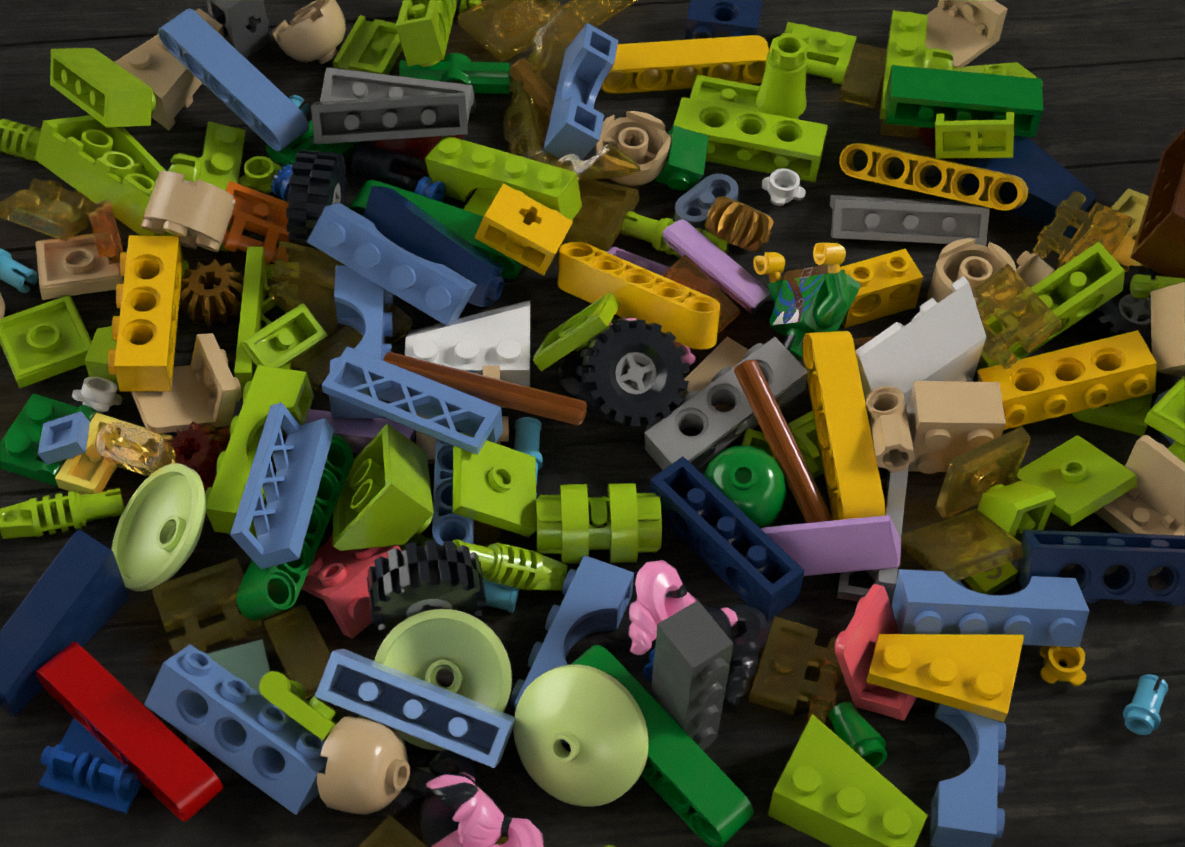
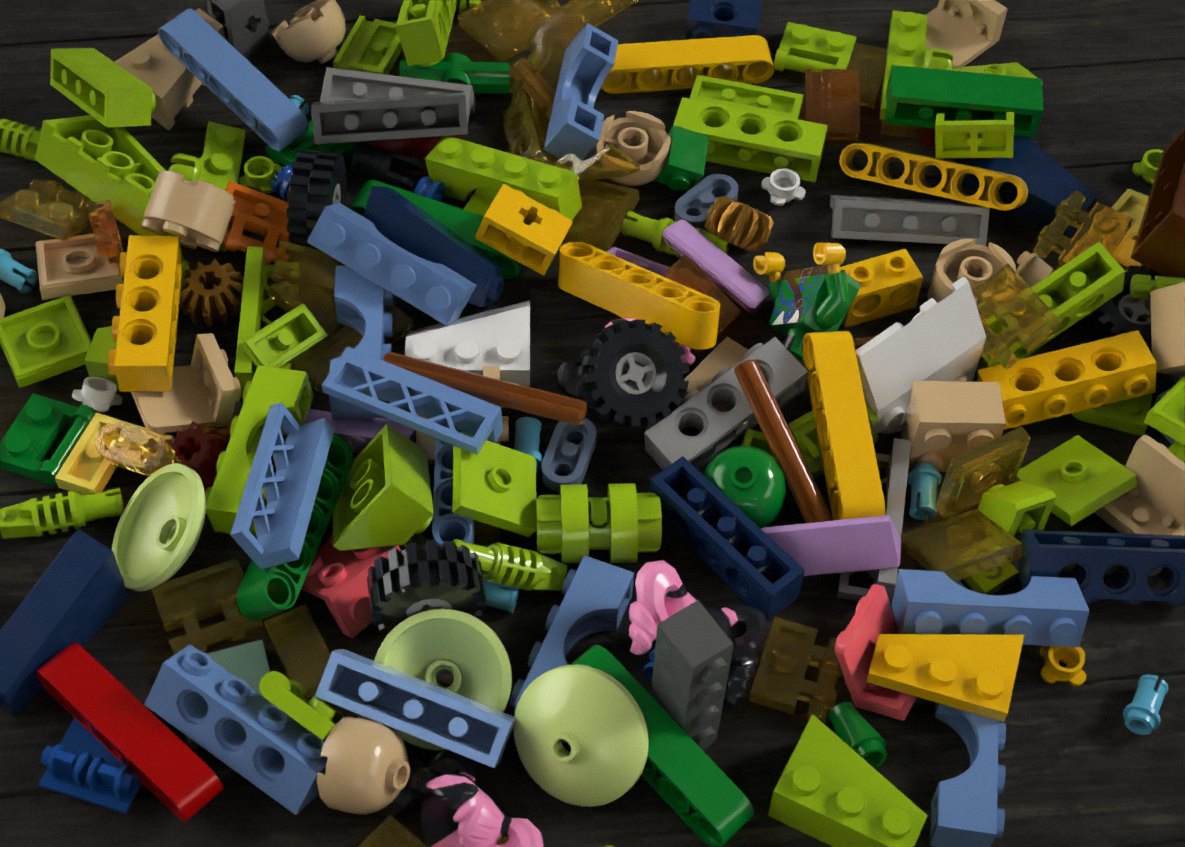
(64, 438): medium blue plate -> none
(566, 456): none -> sand blue plate
(576, 331): lime plate -> none
(784, 77): lime plant -> none
(834, 101): none -> clear orange plate
(890, 428): tan piece -> none
(924, 482): none -> medium azure pin
(1148, 166): none -> lime plate

